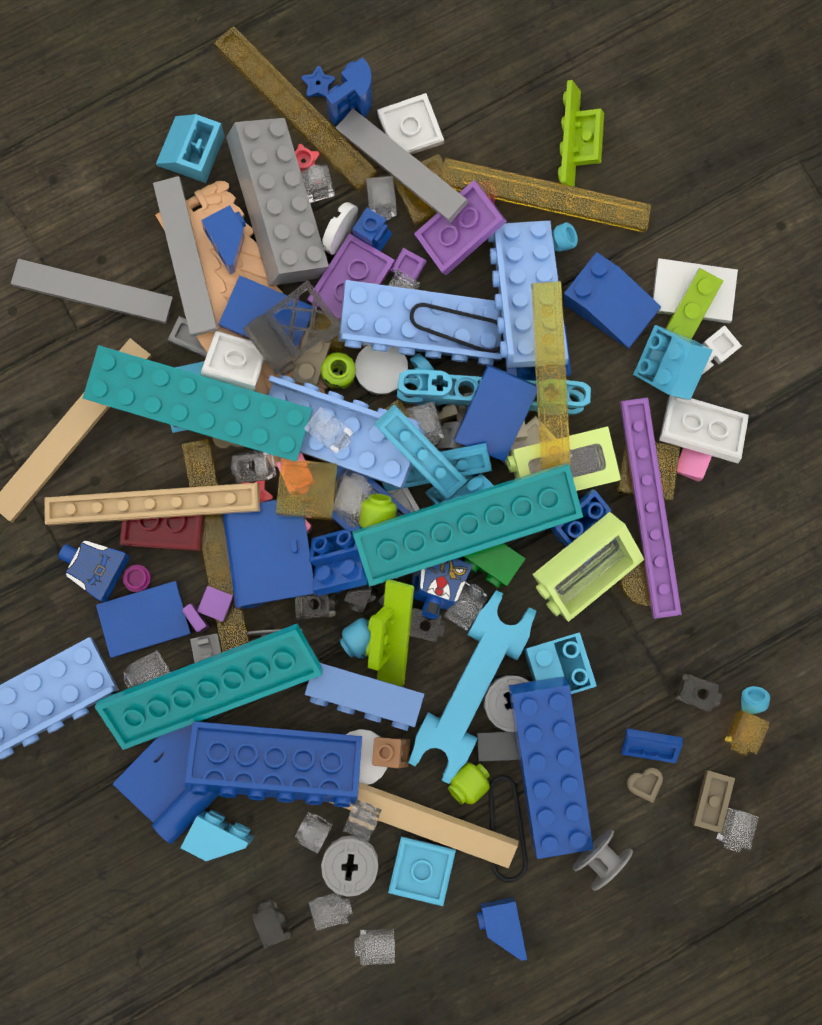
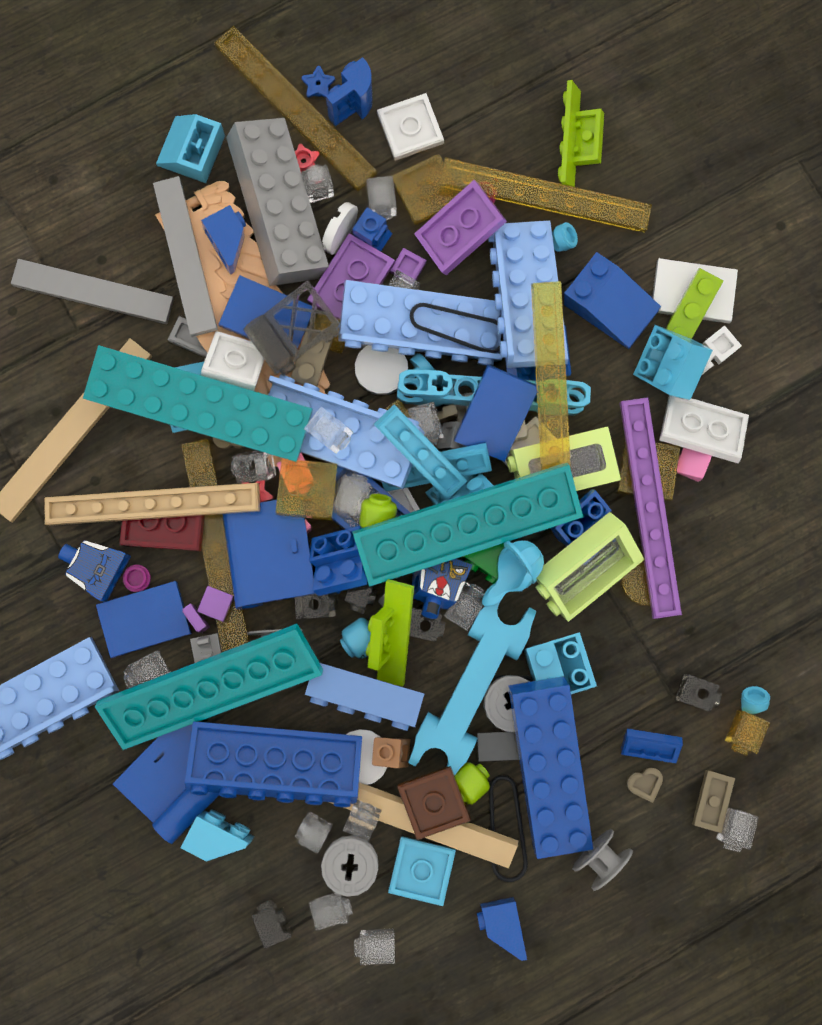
(343, 364): lime head -> none
(402, 165): light grey tile -> none
(434, 802): none -> reddish brown tile
(517, 568): none -> medium azure piece

